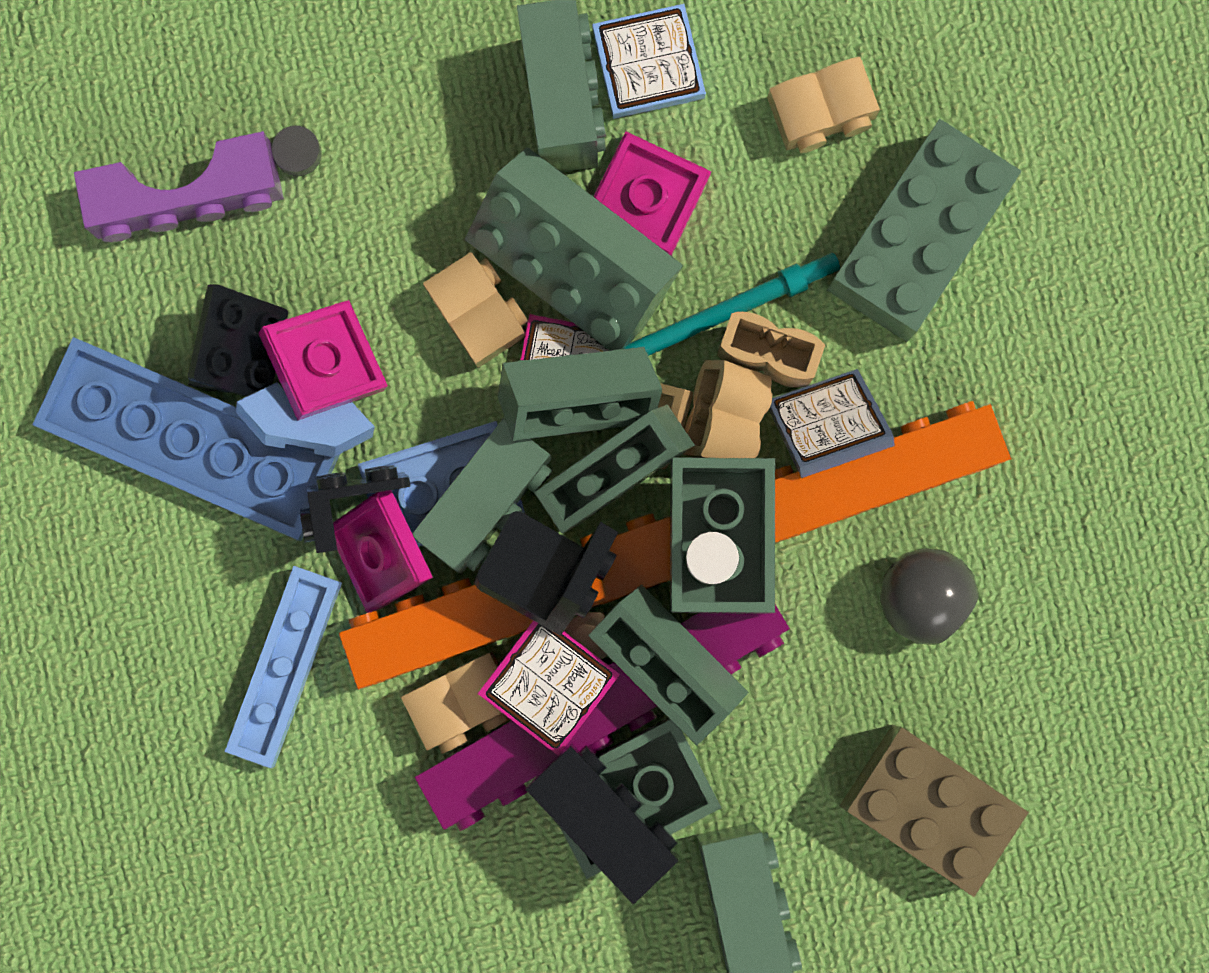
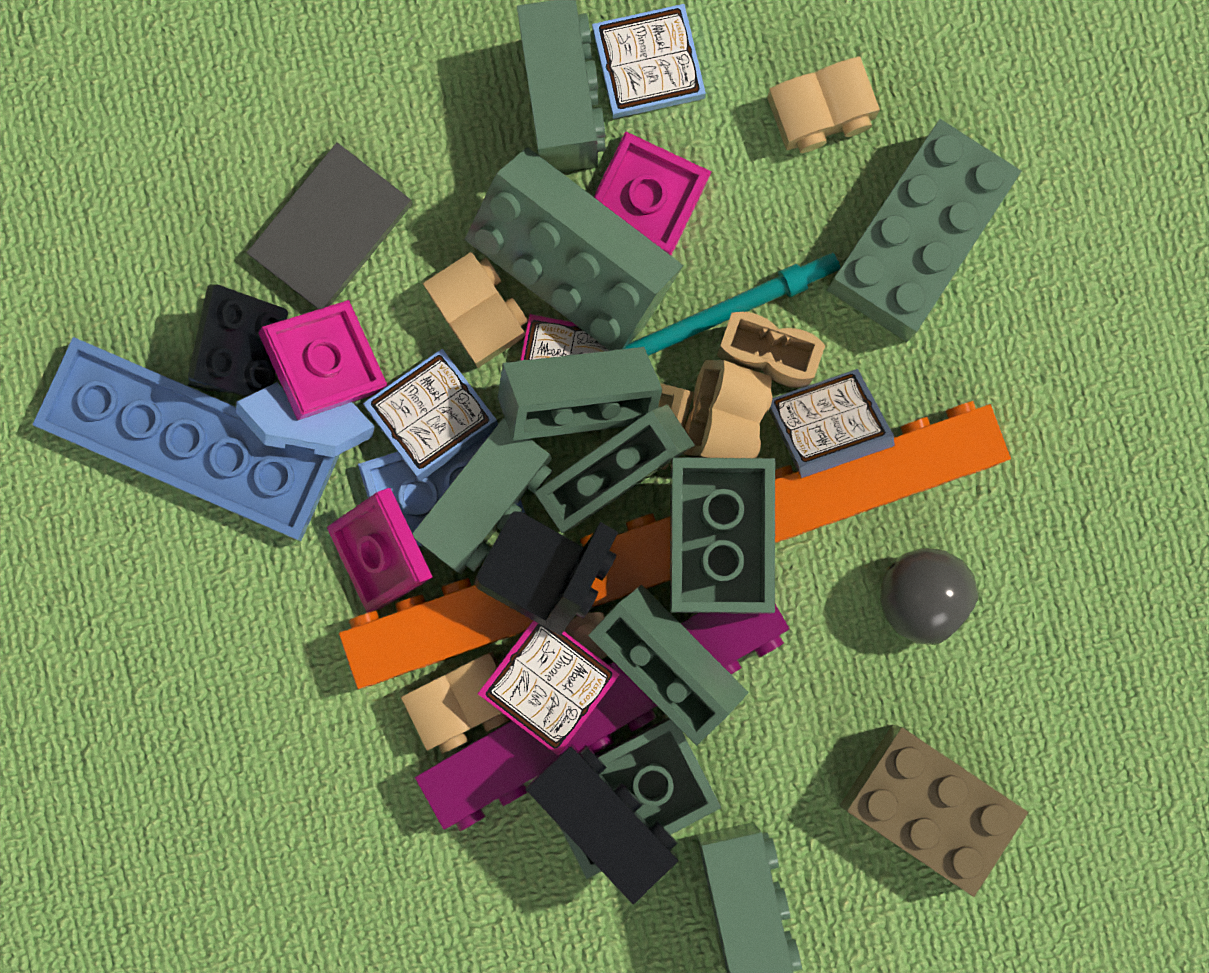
(236, 178): medium lavender arch -> none
(283, 667): light blue plate -> none
(296, 150): dark grey tile -> none
(317, 519): black bracket -> none
(330, 227): none -> dark grey tile
(431, 414): none -> tile
(712, 558): white tile -> none

